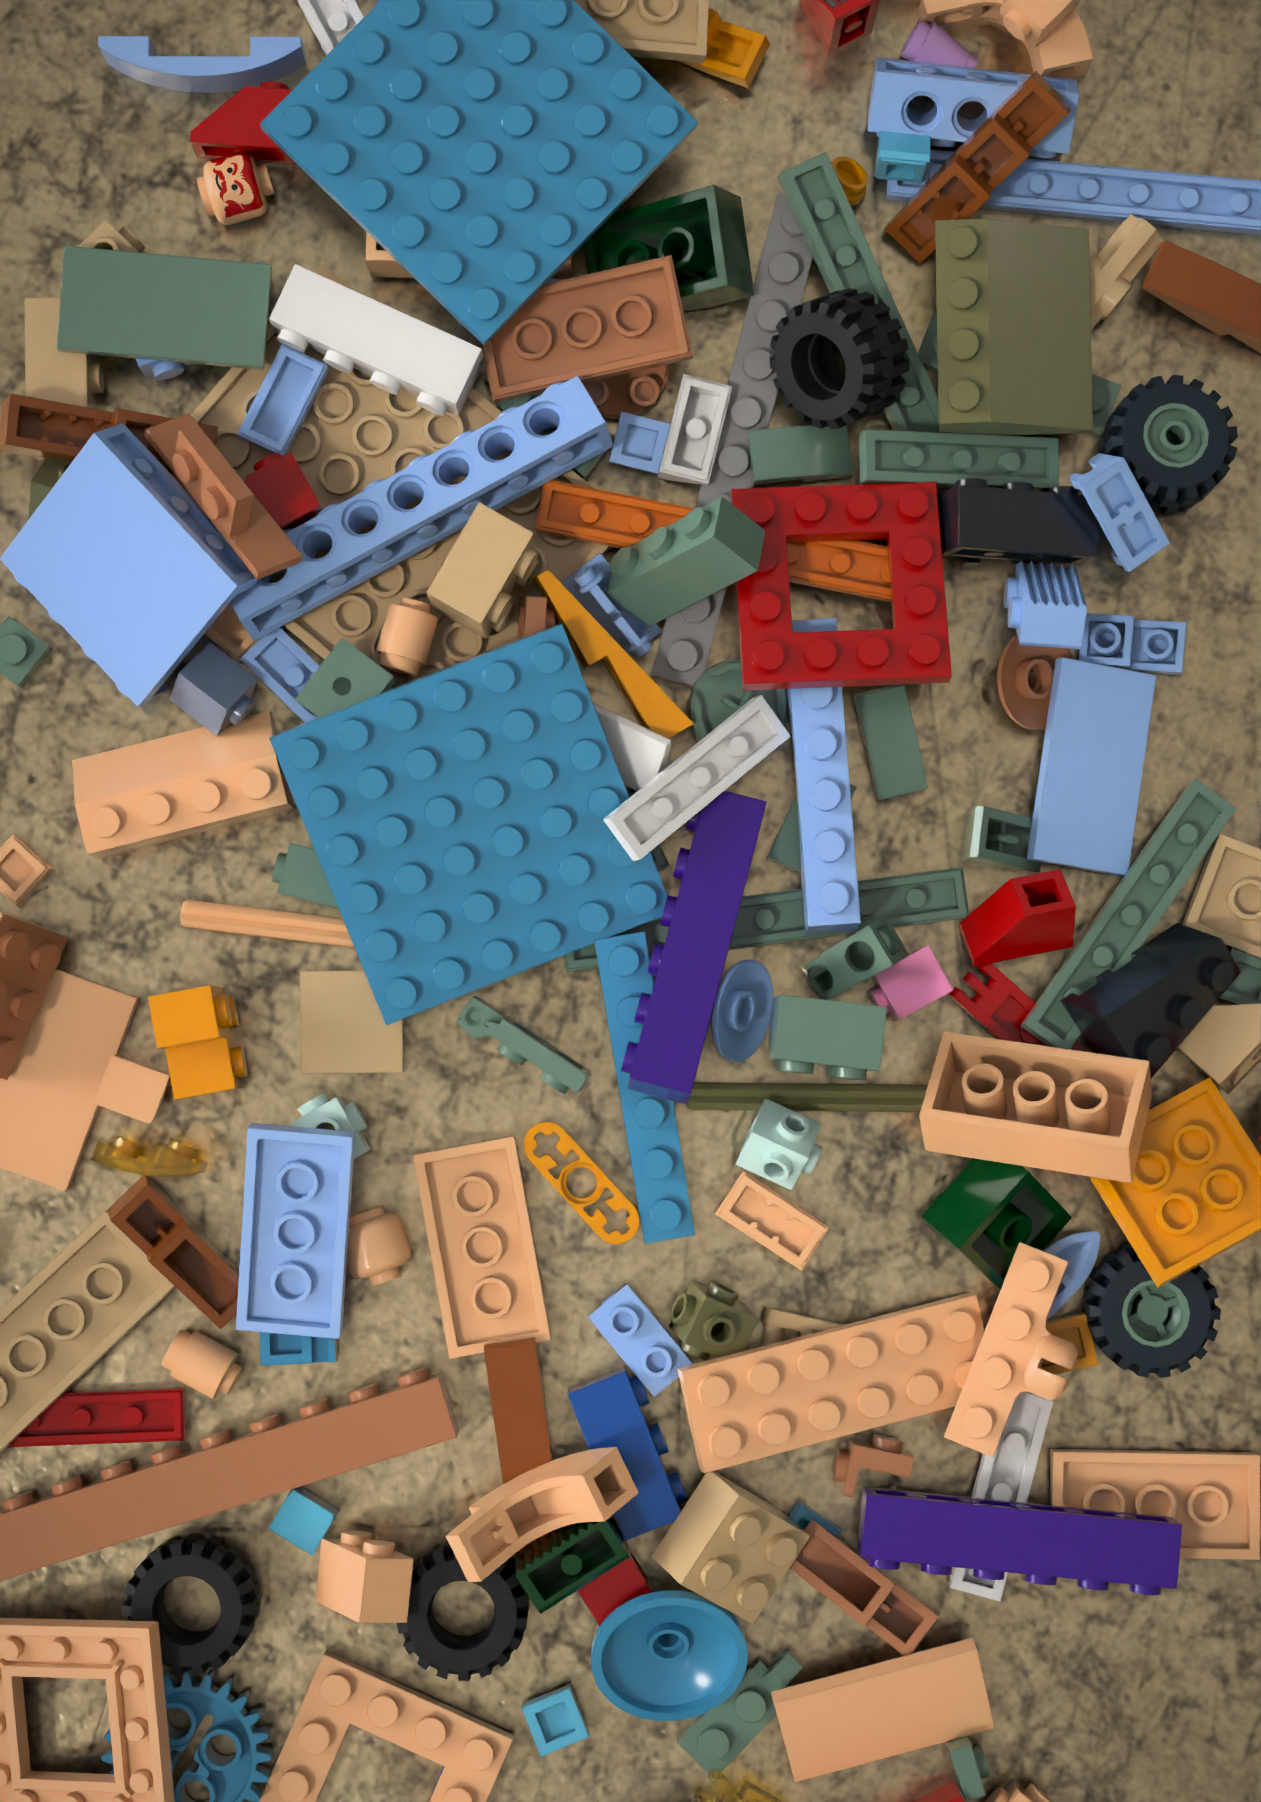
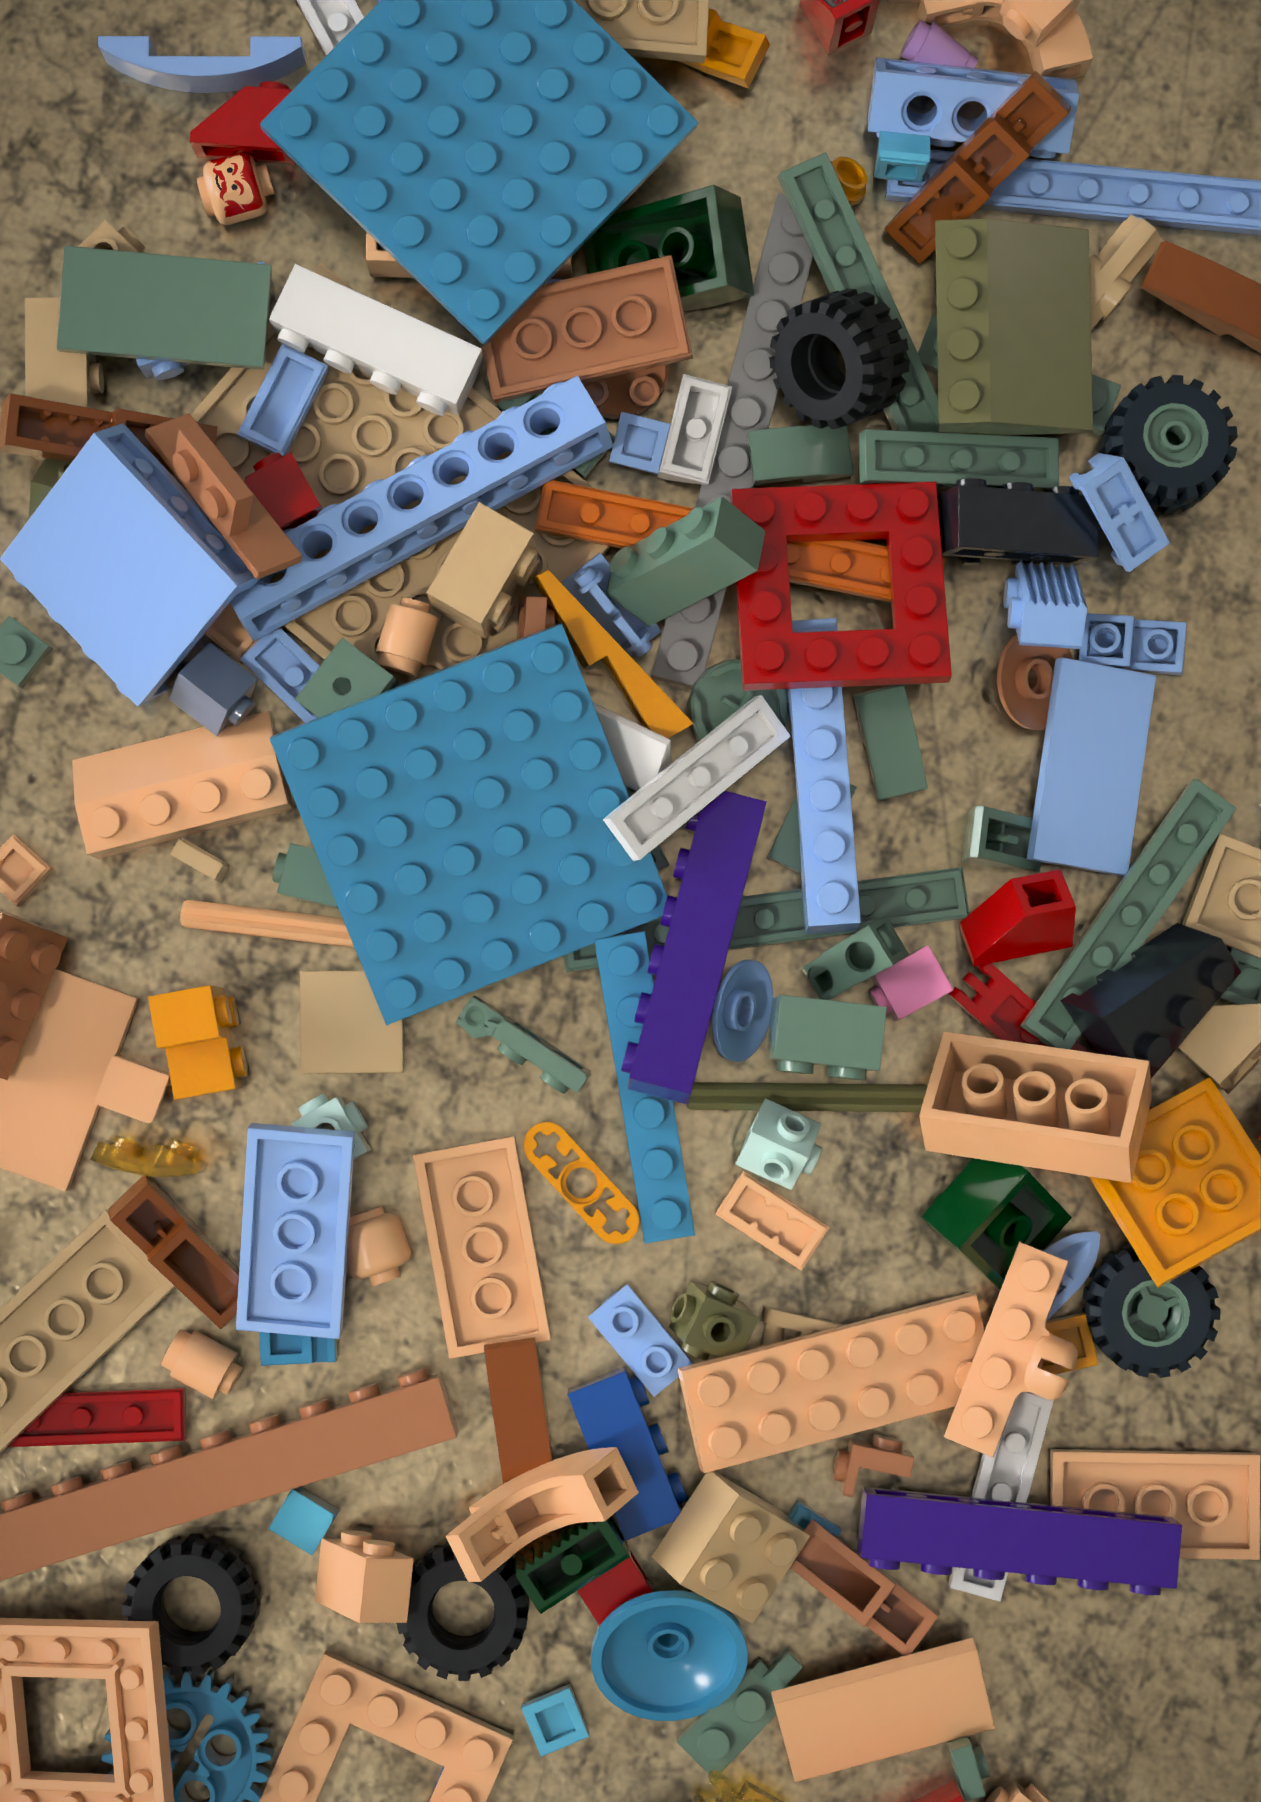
(200, 860): none -> tan tile

